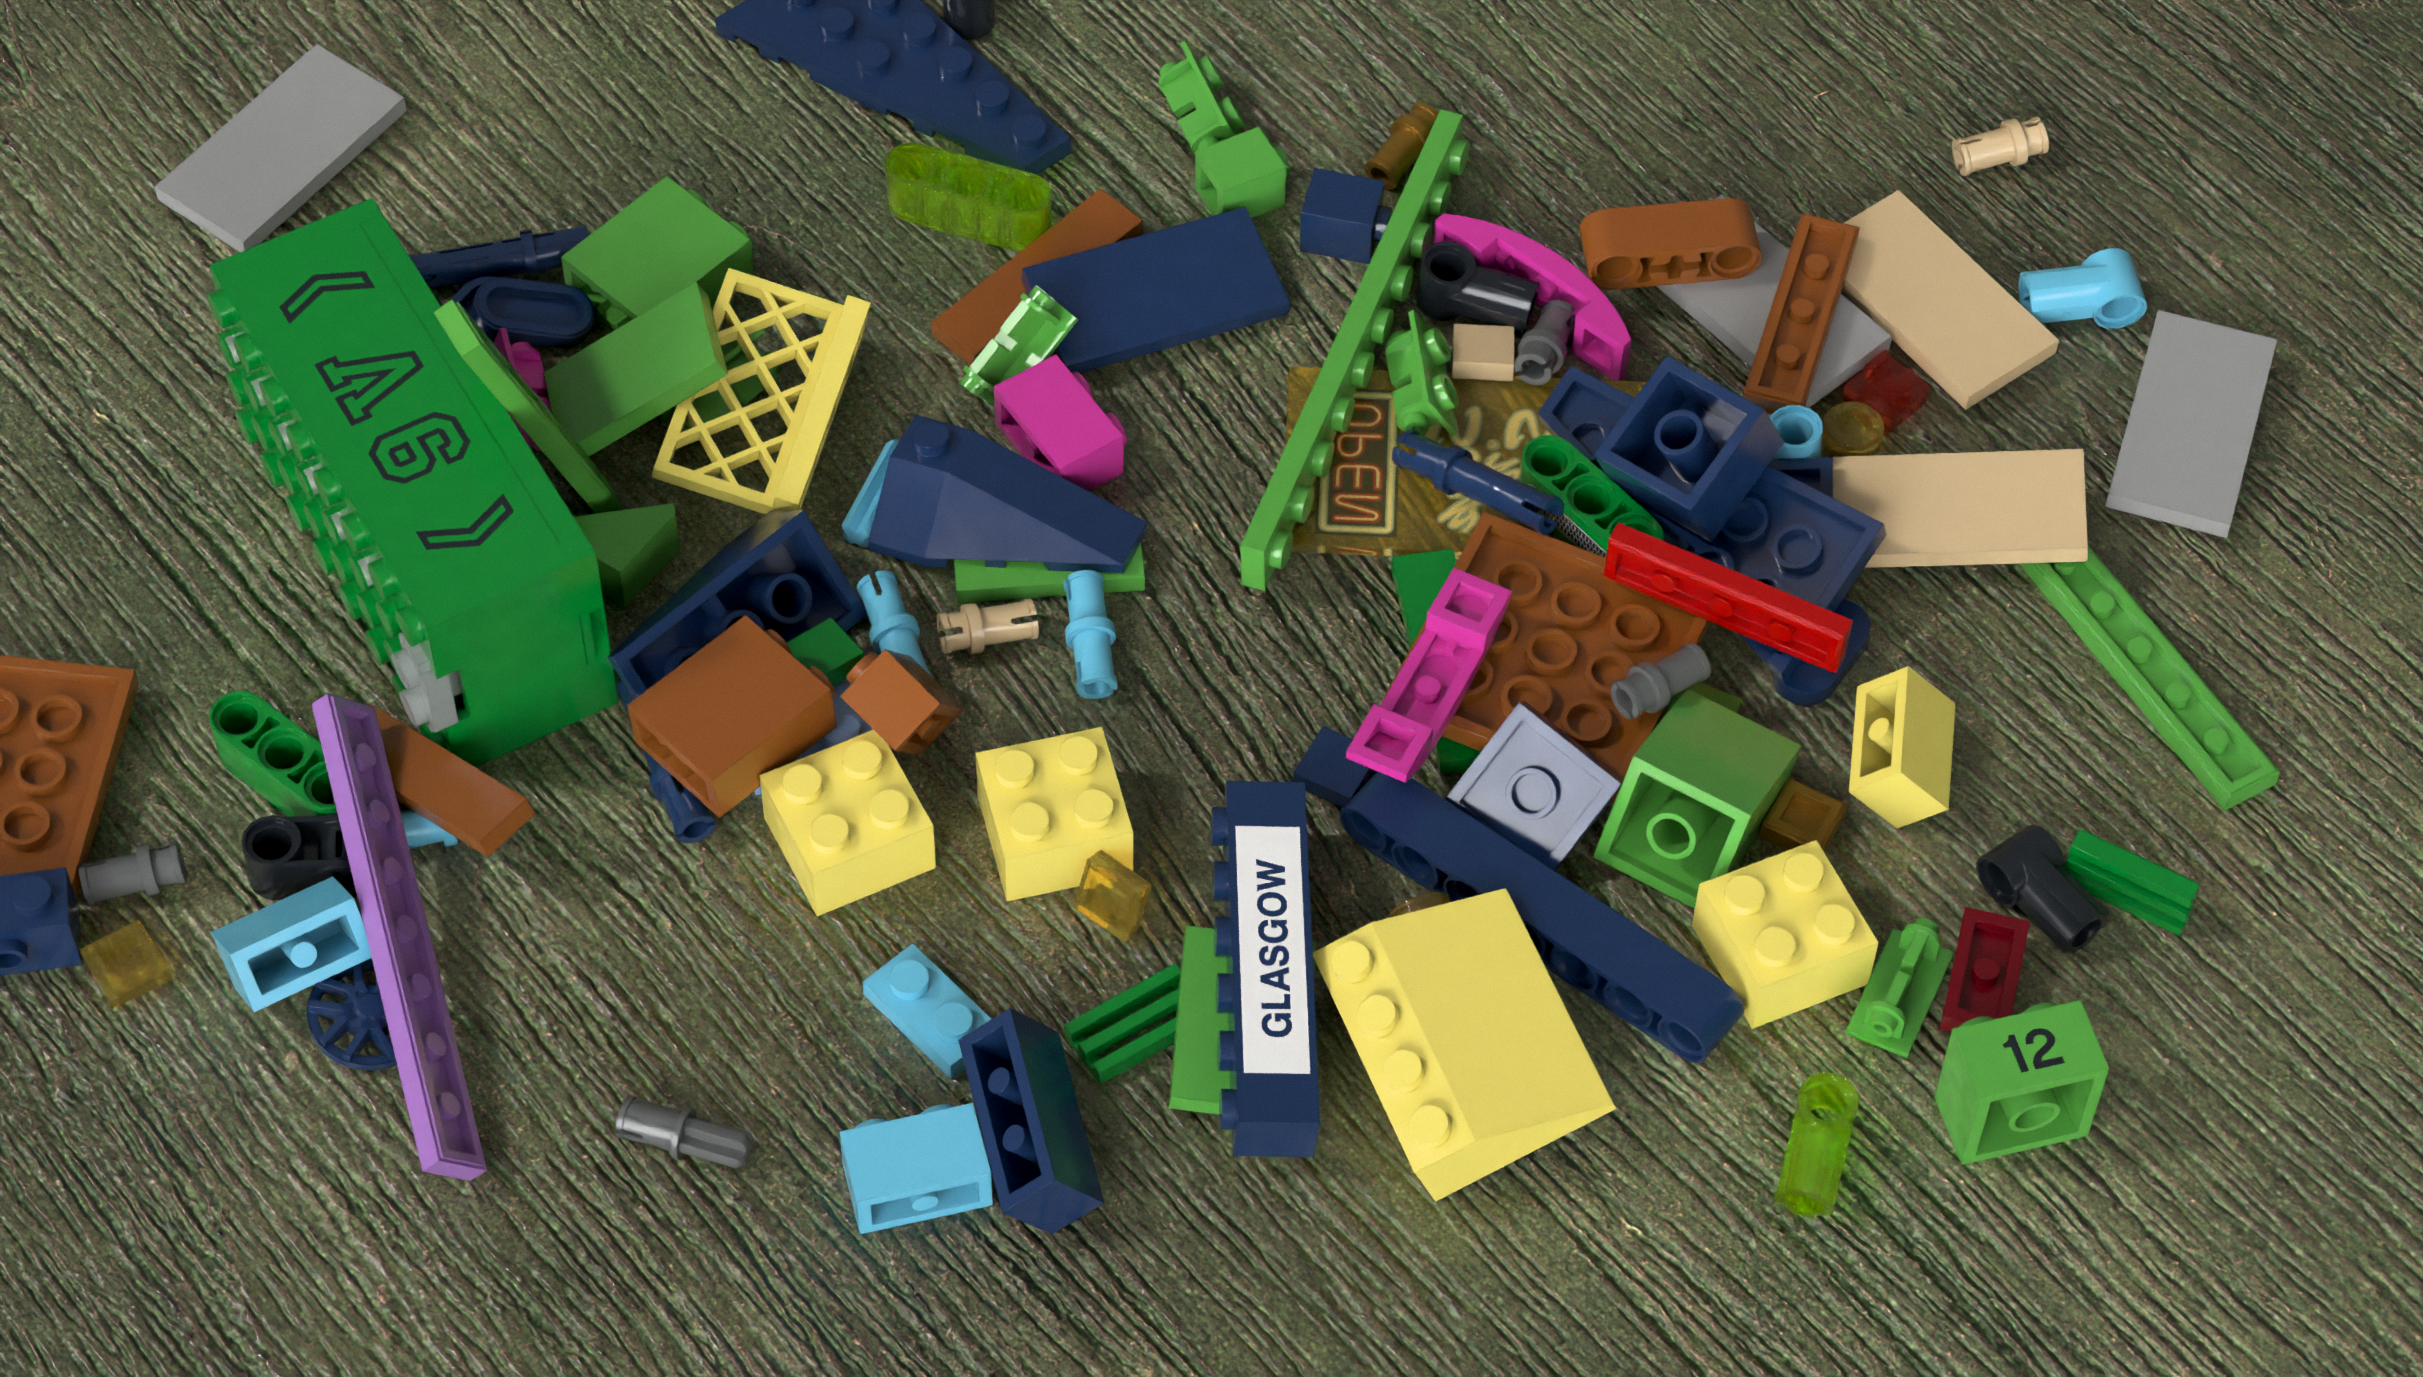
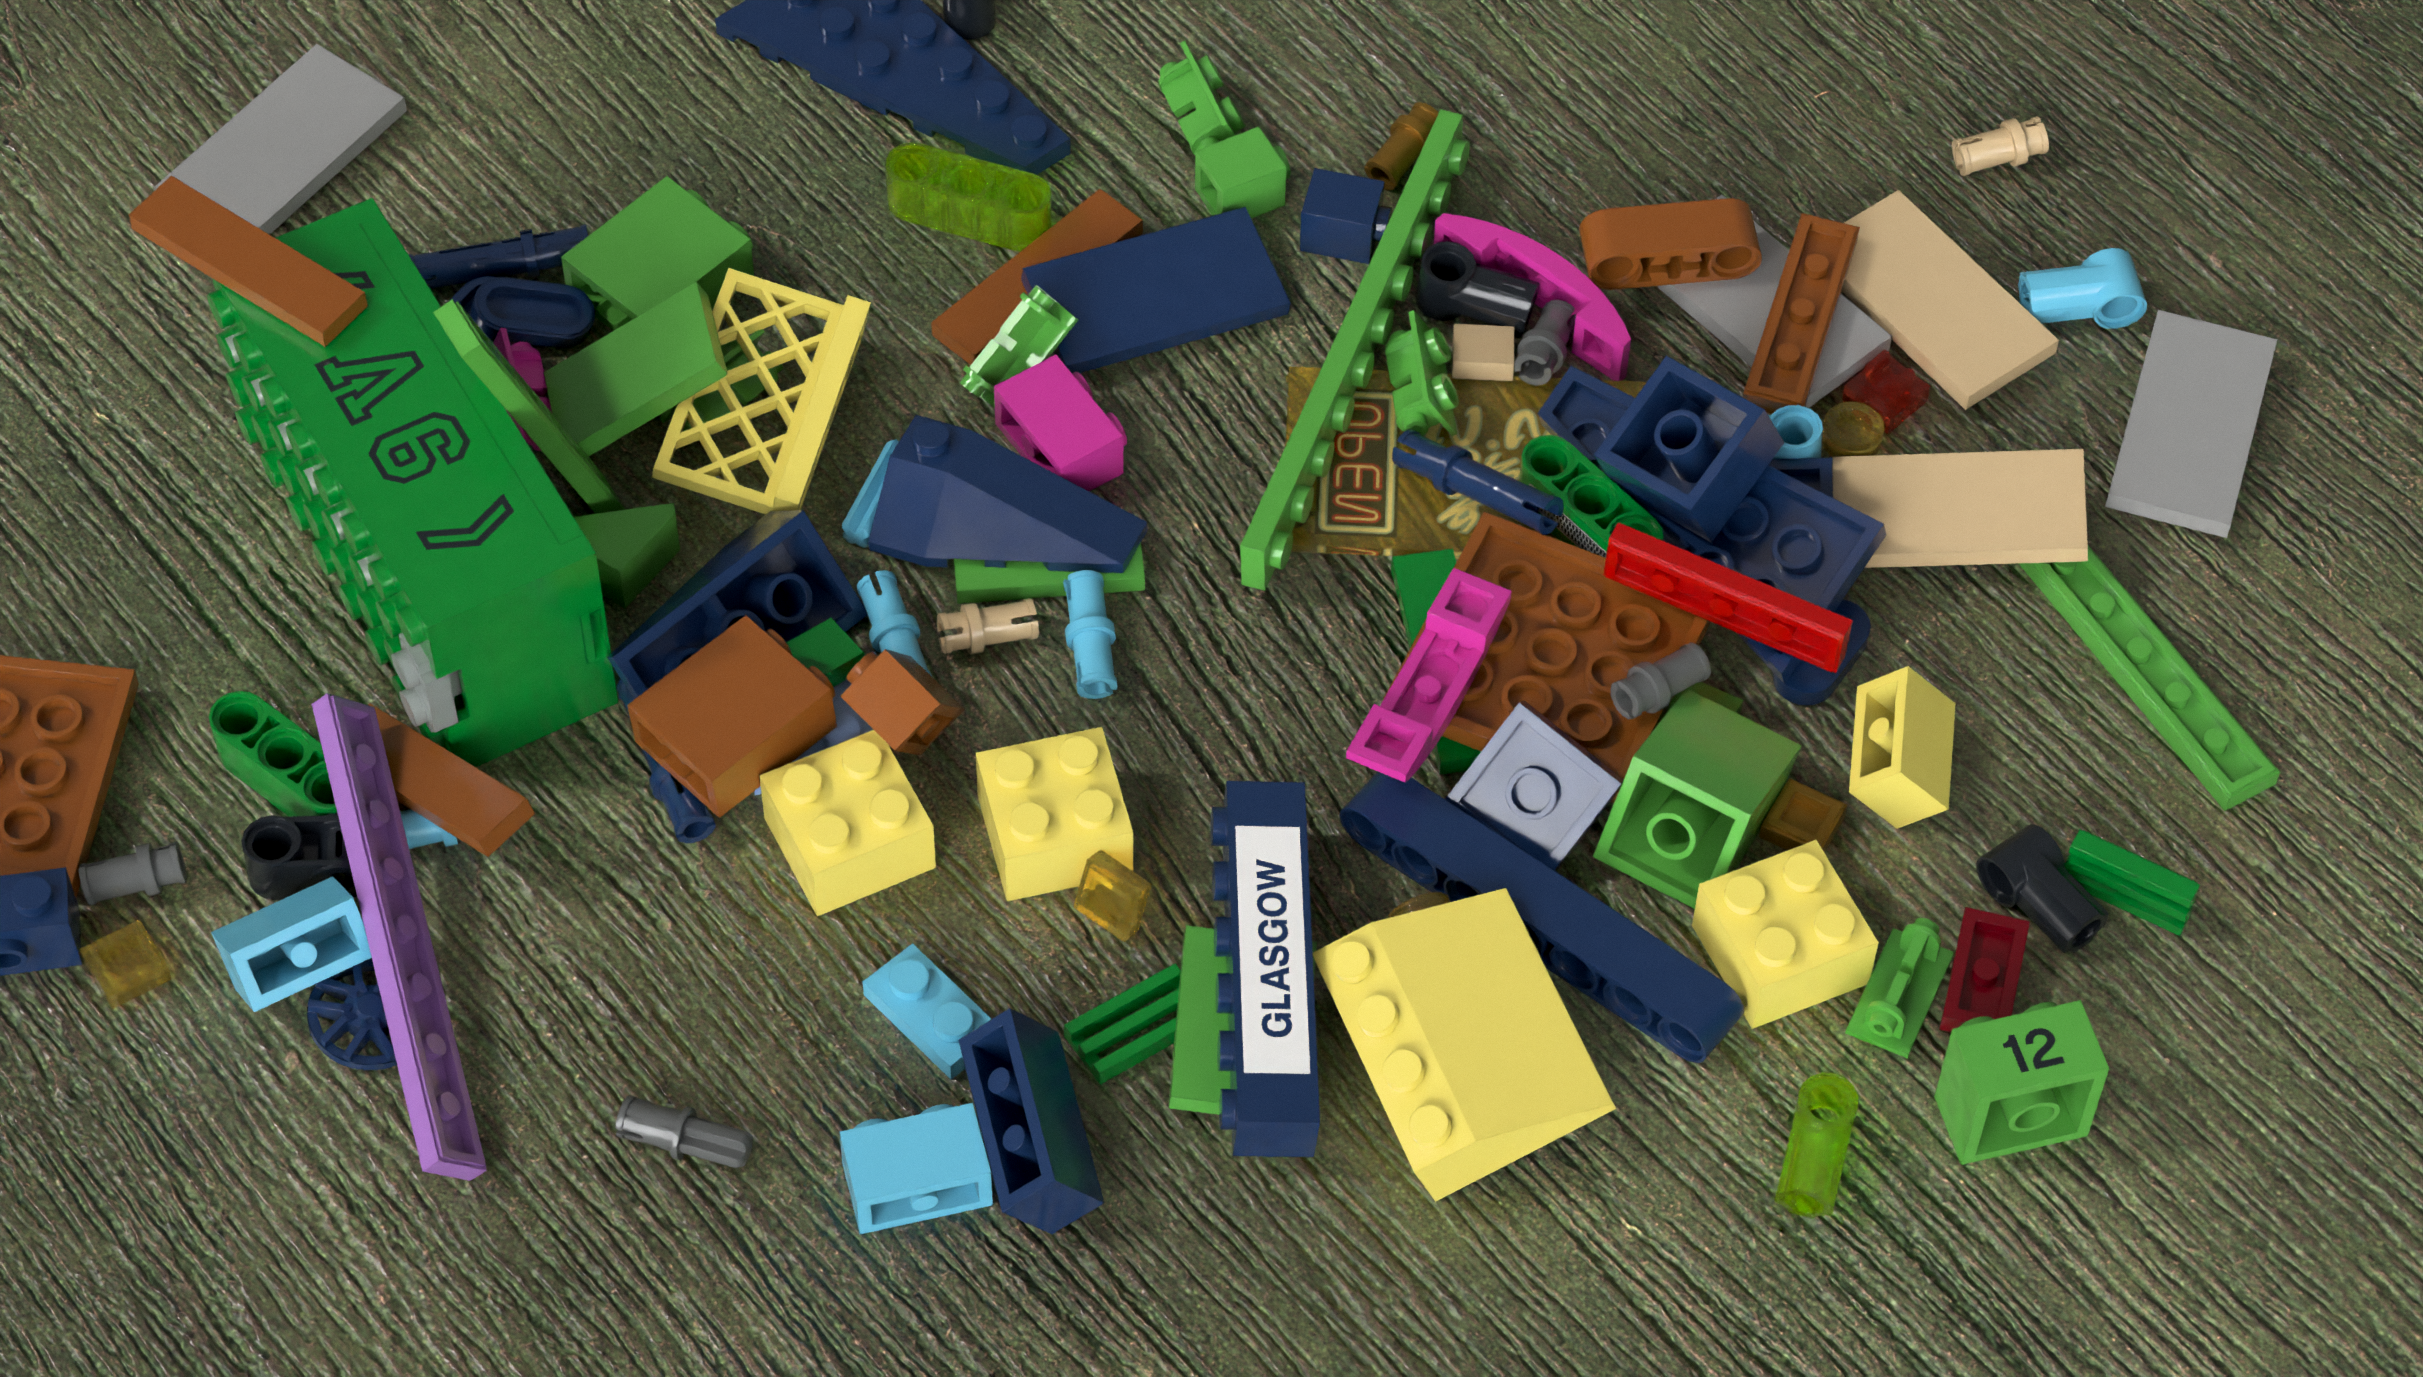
(248, 261): none -> dark orange tile
(1328, 771): dark blue tile -> none

